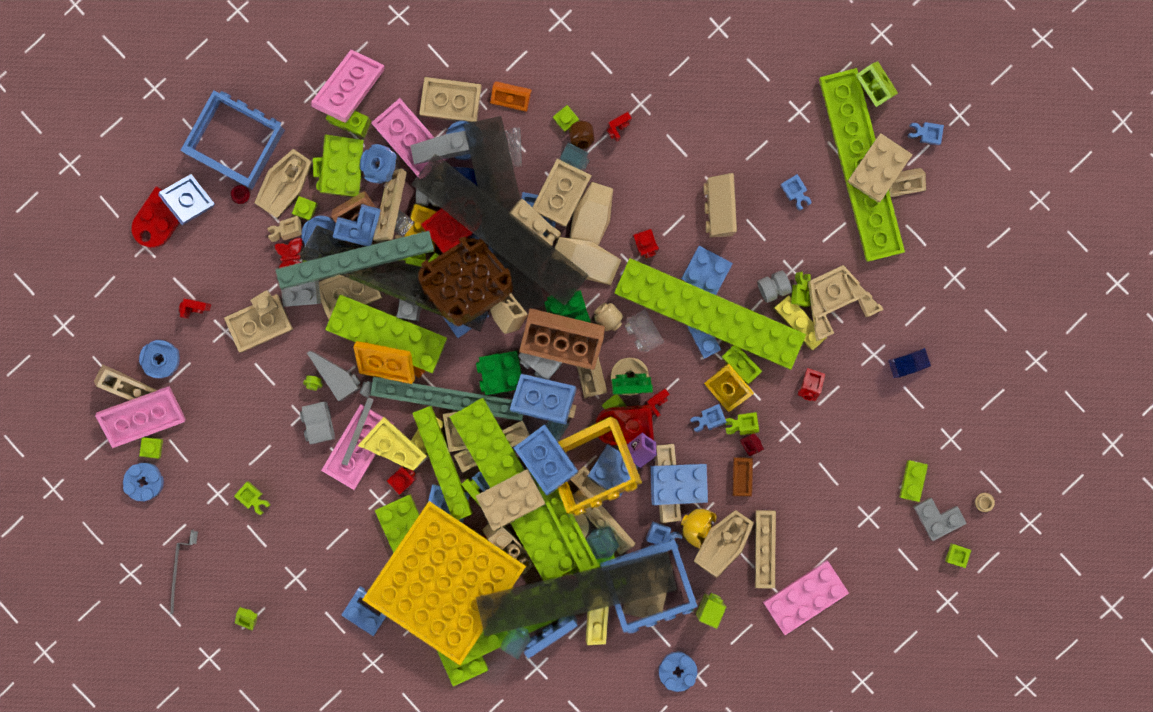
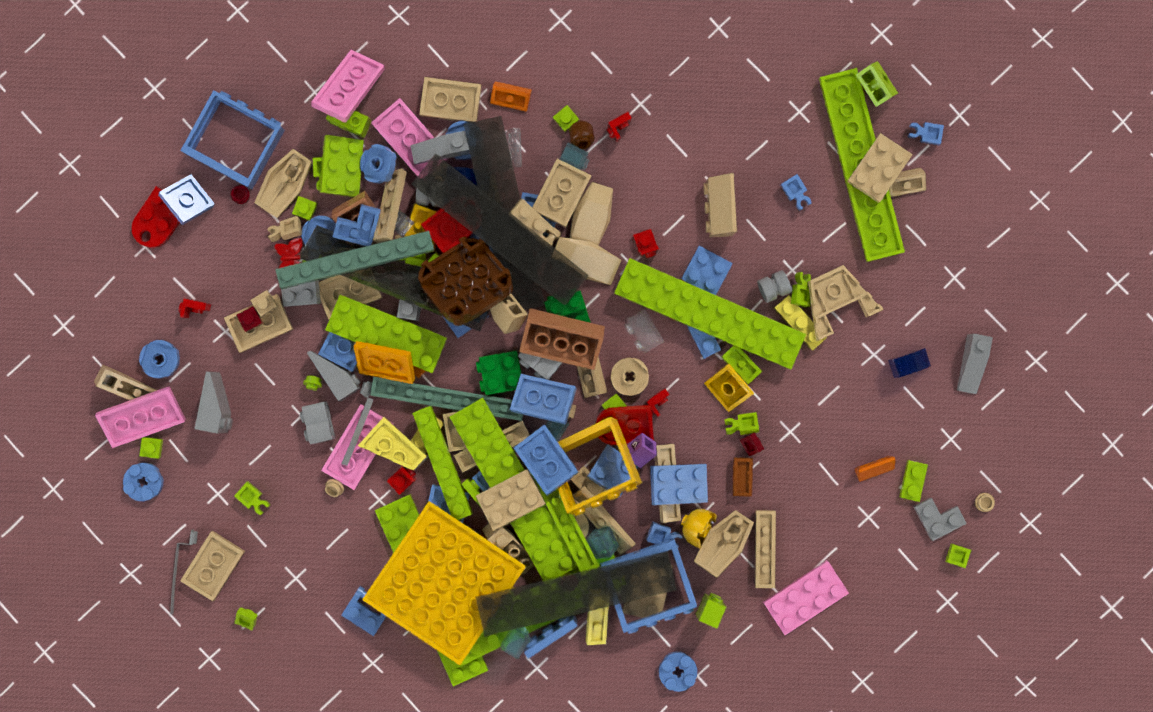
(212, 566): none -> tan plate
(214, 409): none -> light grey slope
(249, 319): none -> dark red plate
(334, 488): none -> tan plate
(339, 351): none -> medium blue plate
(608, 316): tan head -> none
(625, 385): green plate -> none
(711, 418): medium blue plate -> none
(811, 385): red bracket -> none
(875, 468): none -> orange slope
(974, 362): none -> light grey slope

